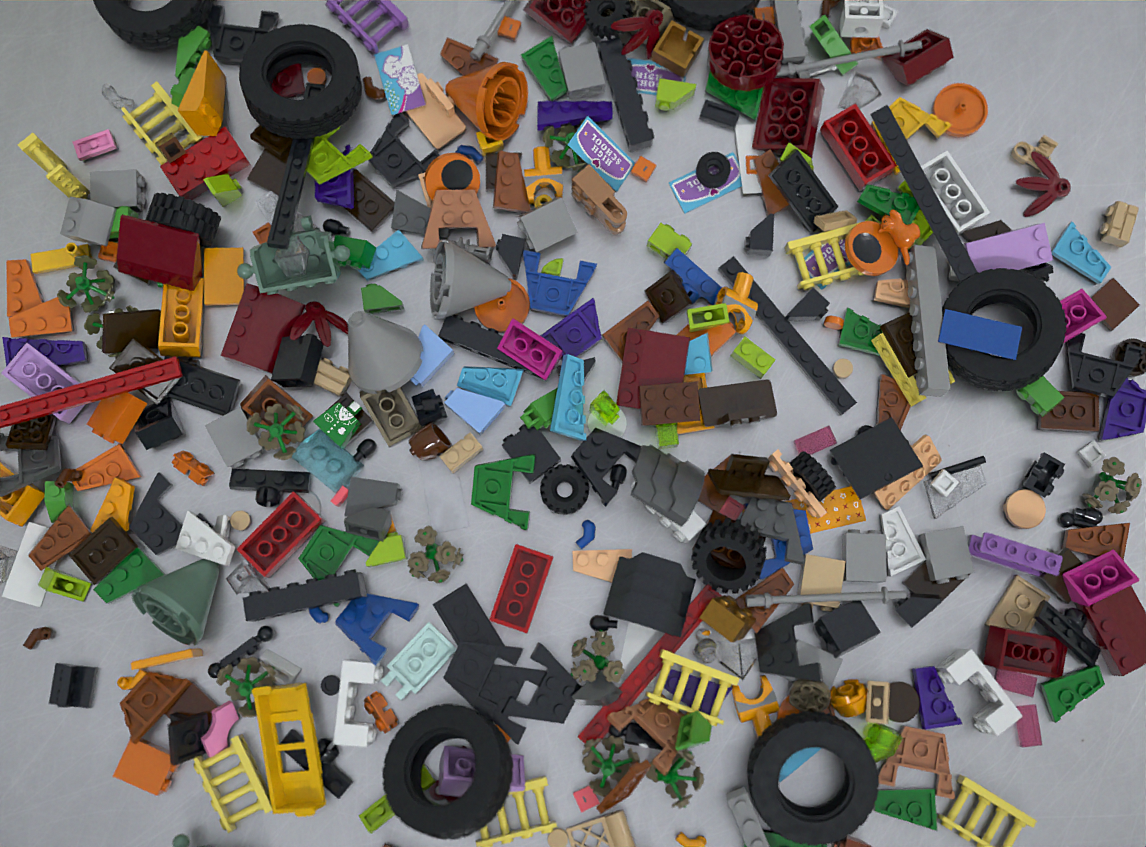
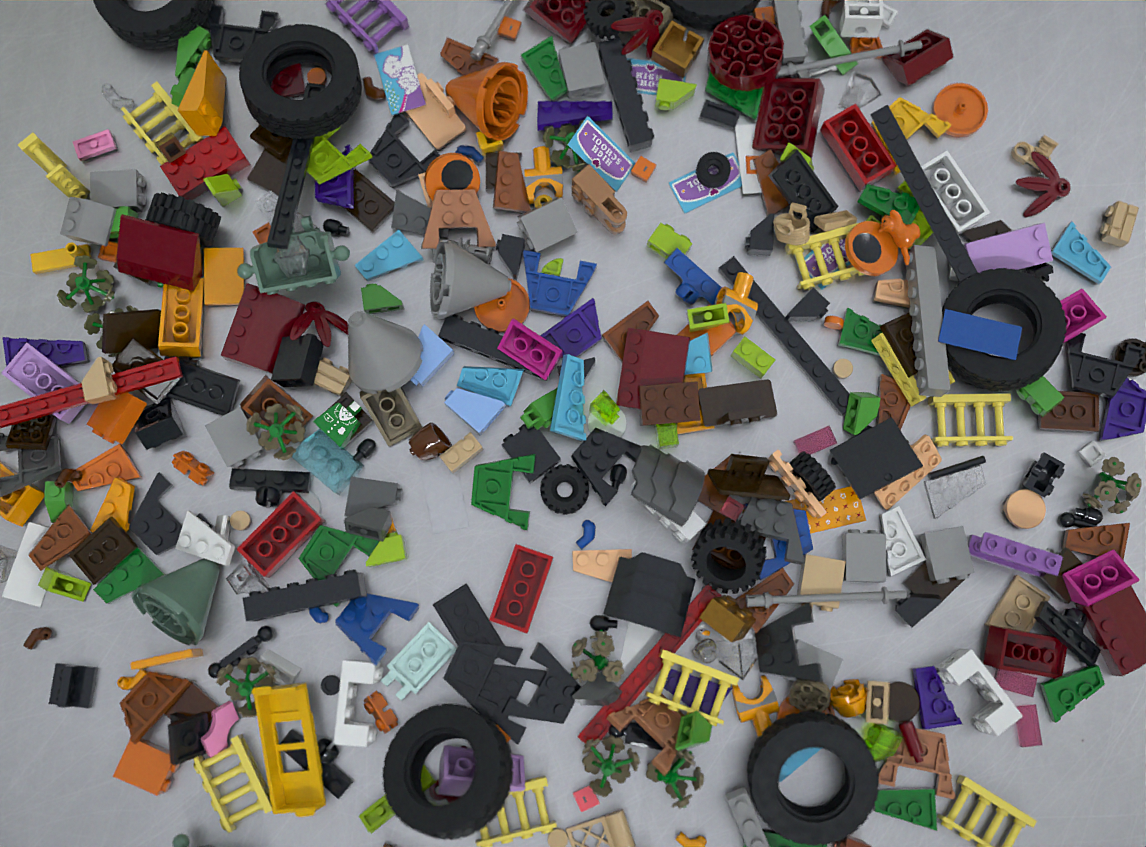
(21, 287): orange wing -> none
(42, 319): orange wing -> none
(98, 382): none -> tan slope
(340, 496): coral tile -> none
(360, 252): green brick -> none
(428, 407): black cylinder -> none
(443, 554): dark tan plant -> none
(626, 786): dark orange wing -> none
(668, 296): dark brown tile -> none
(791, 229): none -> tan piece
(846, 628): black brick -> none
(860, 411): none -> bright green slope
(911, 740): none -> dark red cylinder
(944, 483): white tile -> none
(978, 402): none -> light yellow fence
(1114, 303): reddish brown tile -> none

